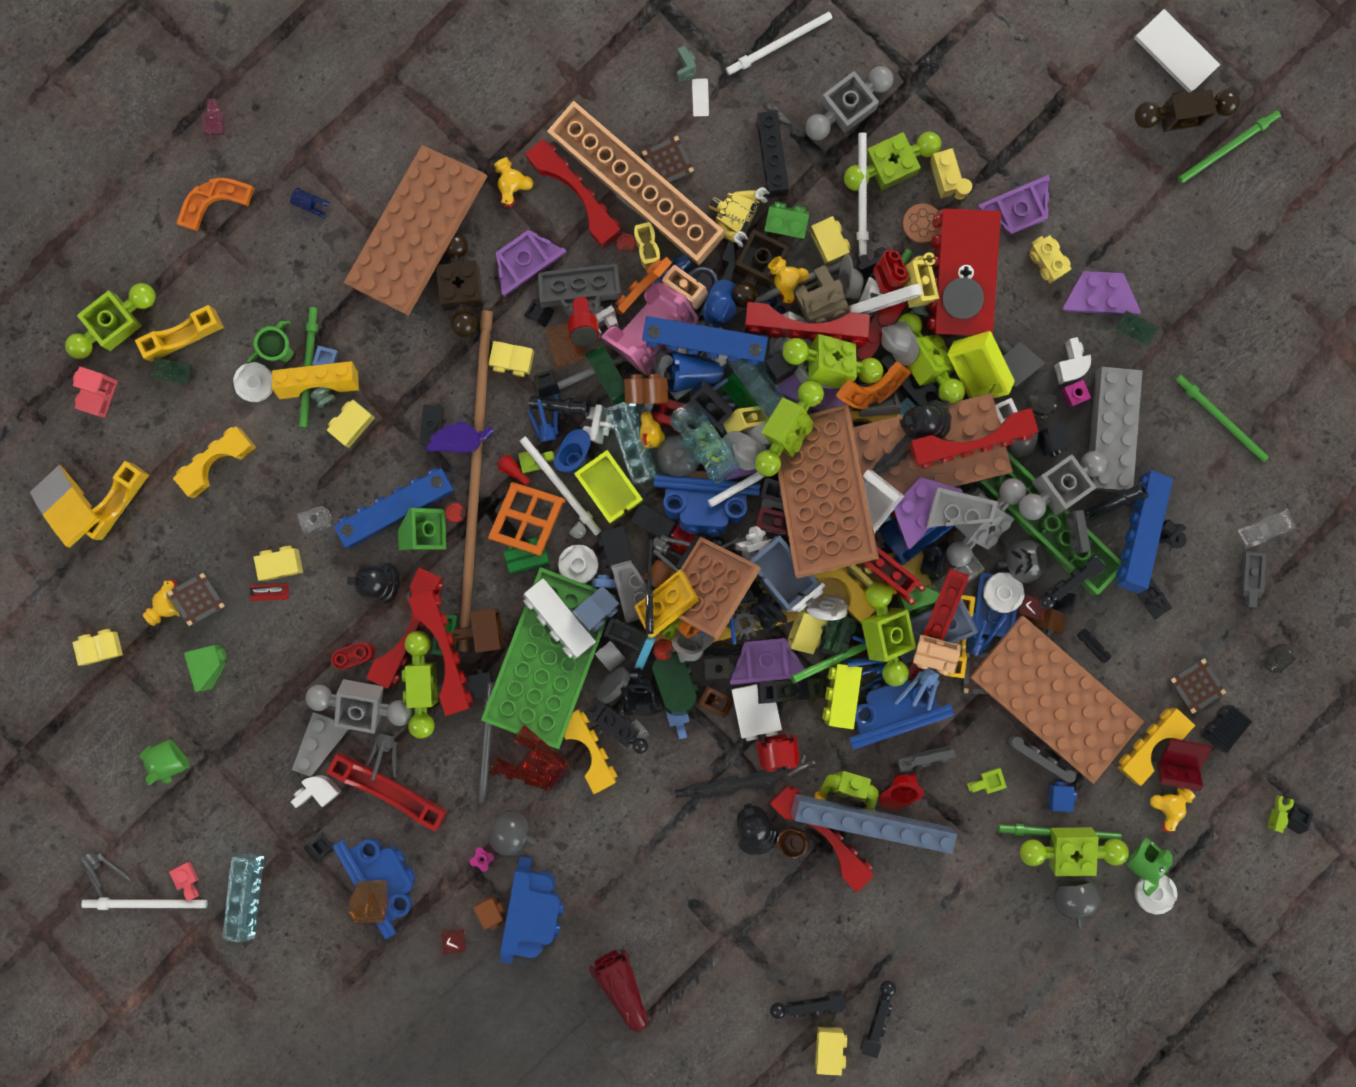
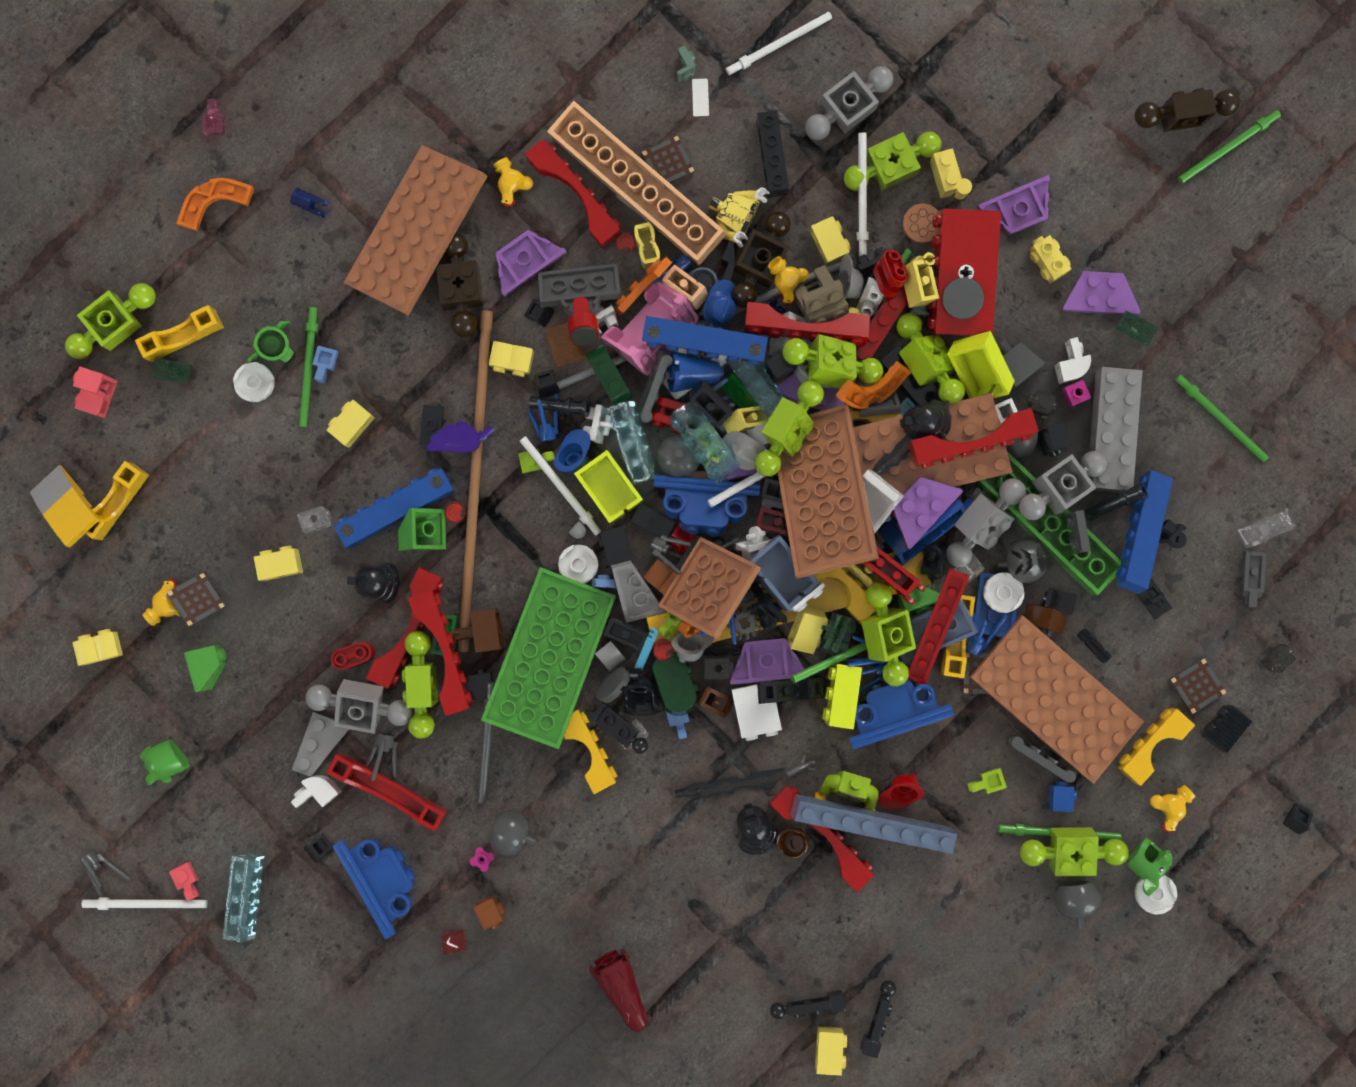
(194, 477): yellow arch -> none
(269, 592): sticker -> none
(323, 397): sand green wheel -> none
(336, 376): yellow arch -> none
(369, 902): clear orange slope -> none
(509, 466): red cone -> none
(521, 561): green brick -> none
(526, 518): orange window -> none
(531, 913): blue brick -> none
(539, 768): clear red wing -> none
(558, 618): white brick -> none
(595, 609): sand blue brick -> none
(646, 390): dark orange brick -> none
(649, 591): black sword -> none
(650, 431): yellow animal -> none
(669, 602): yellow tile -> none
(778, 752): red brick -> none
(787, 220): bright green bracket -> none
(827, 608): white tile -> none
(887, 300): white beam -> none
(900, 342): light grey piece -> none
(925, 758): dark grey hinge -> none
(928, 679): medium blue plant -> none
(936, 654): light nougat brick -> none
(957, 508): light grey wing -> none
(1031, 608): clear red slope -> none
(1093, 566): black plate -> none
(1176, 51): white tile -> none
(1182, 764): dark red bracket -> none
(1278, 818): lime plate -> none

